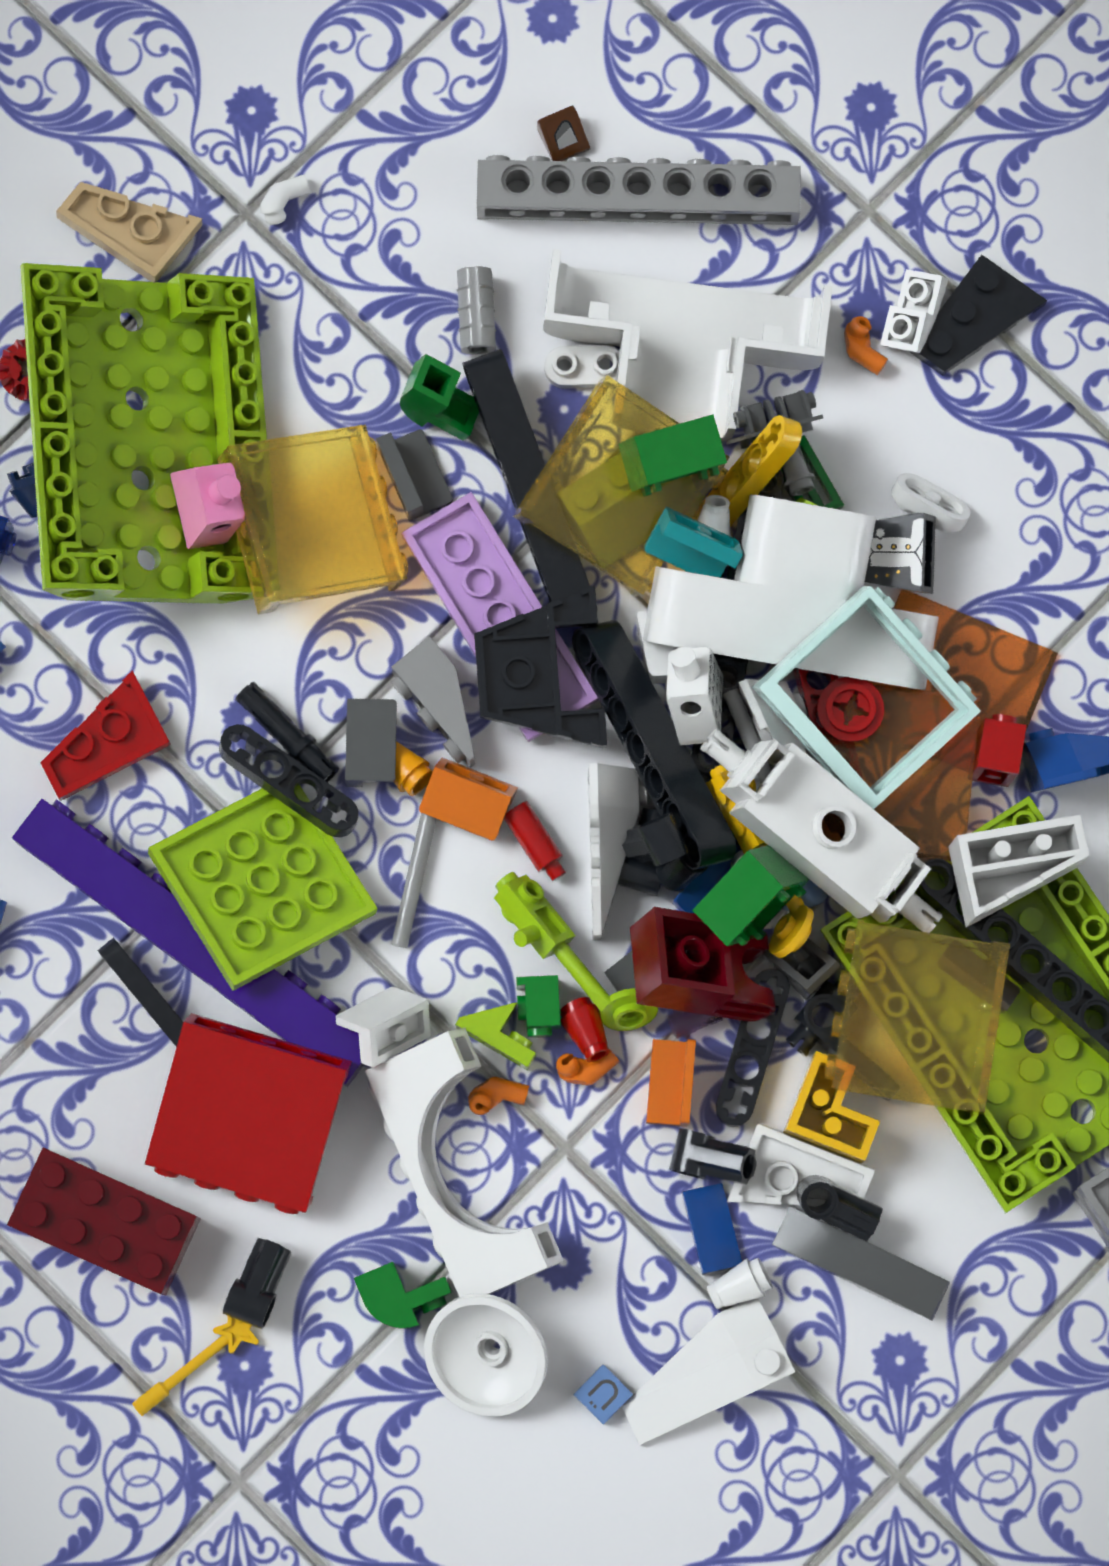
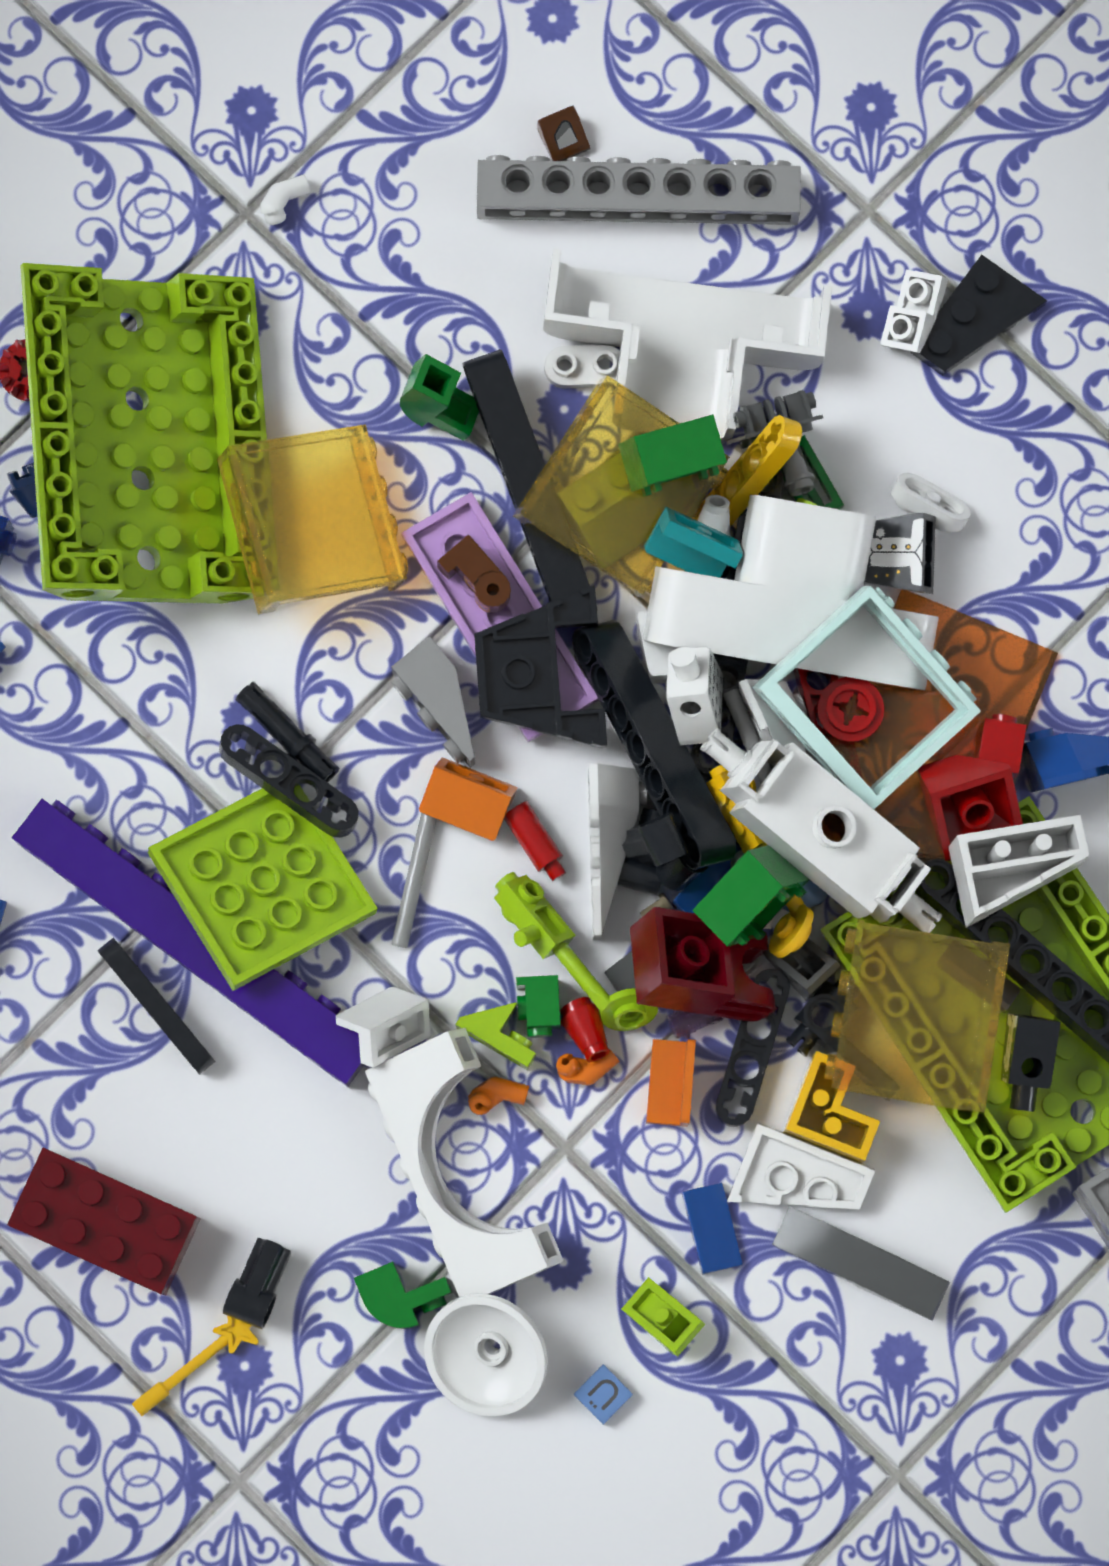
(109, 740): red wing -> none
(130, 231): tan wing -> none
(208, 500): bright pink torso -> none
(246, 1113): red panel -> none
(370, 741): dark grey panel -> none
(411, 771): light orange cone -> none
(414, 473): dark grey panel -> none
(476, 310): light grey axle -> none
(479, 573): none -> reddish brown leg
(663, 902): none -> dark tan piece
(663, 1317): none -> lime slope
(703, 1156): black piece -> none
(718, 1366): white wedge -> none
(740, 1284): white cone -> none
(841, 1208): black piece -> none
(859, 345): orange arm -> none
(968, 797): none -> red slope
(1026, 1039): none -> black torso

